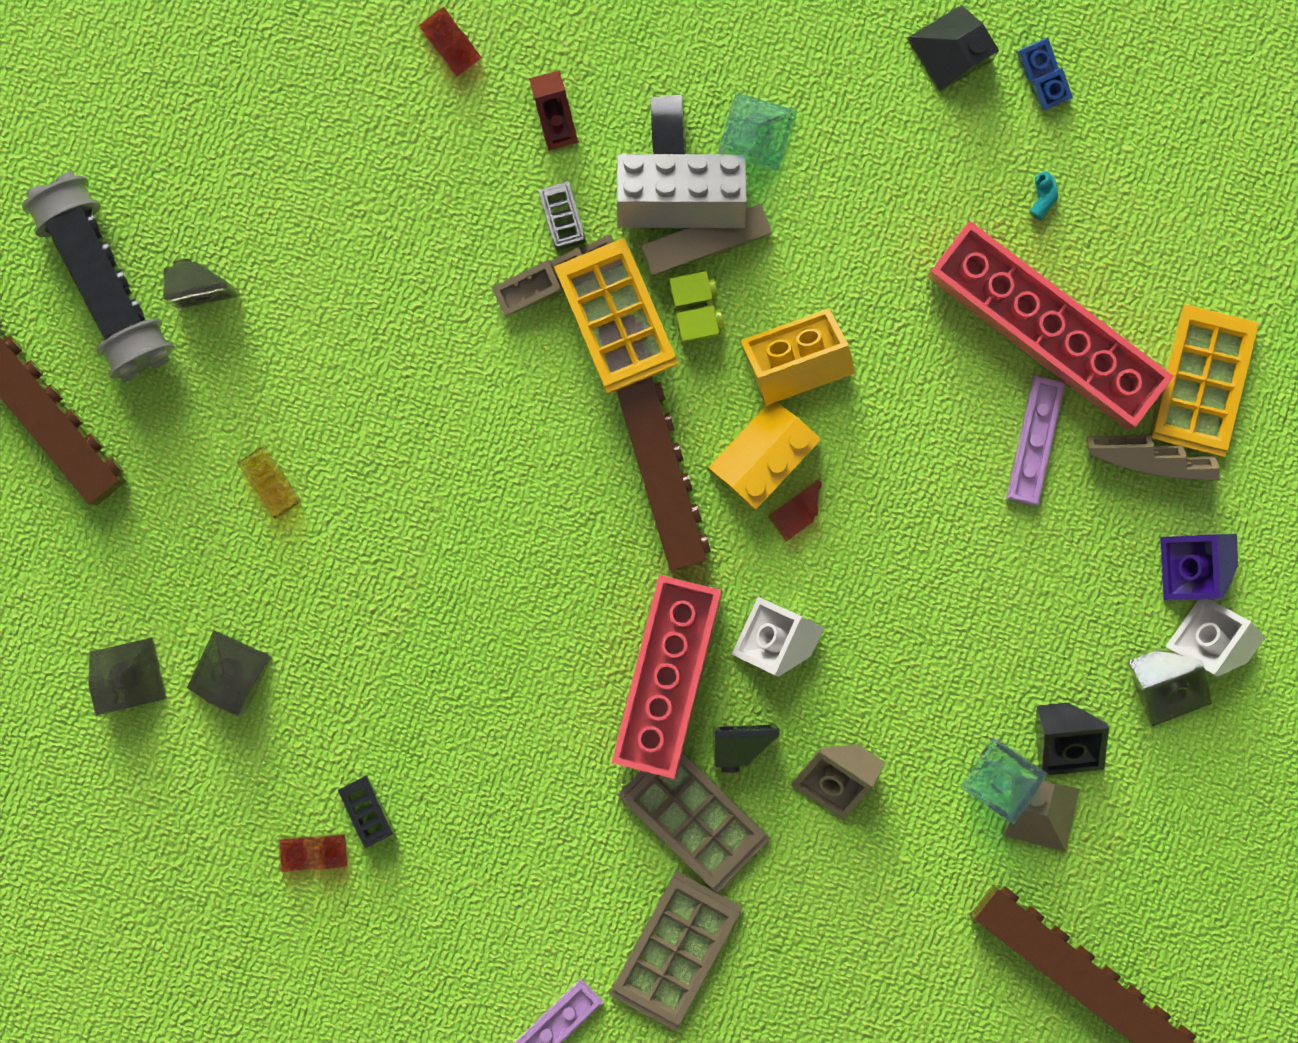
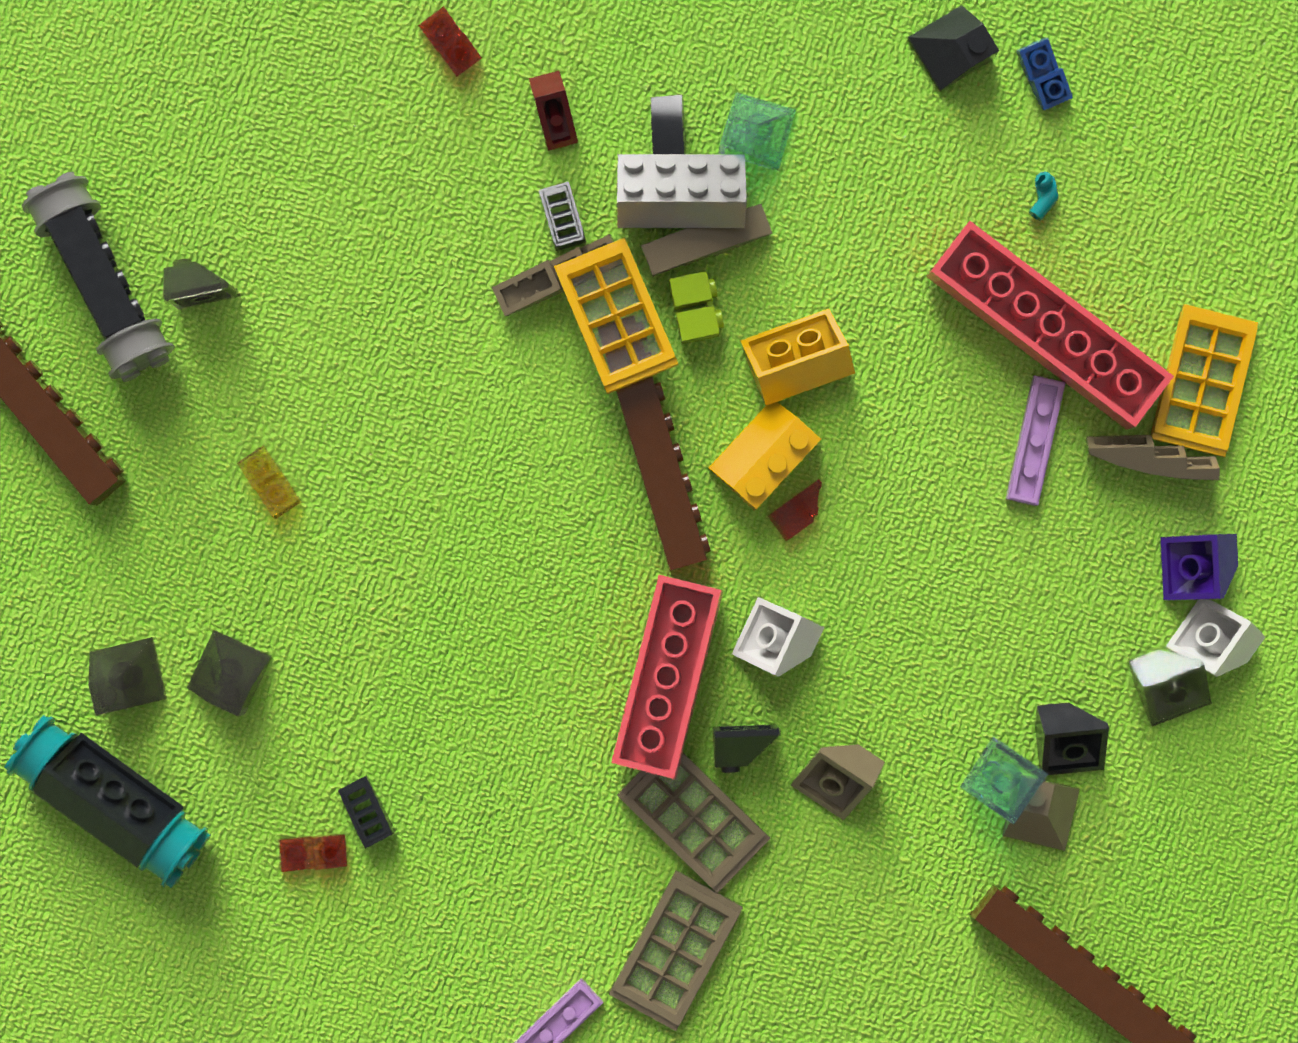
(107, 800): none -> black brick

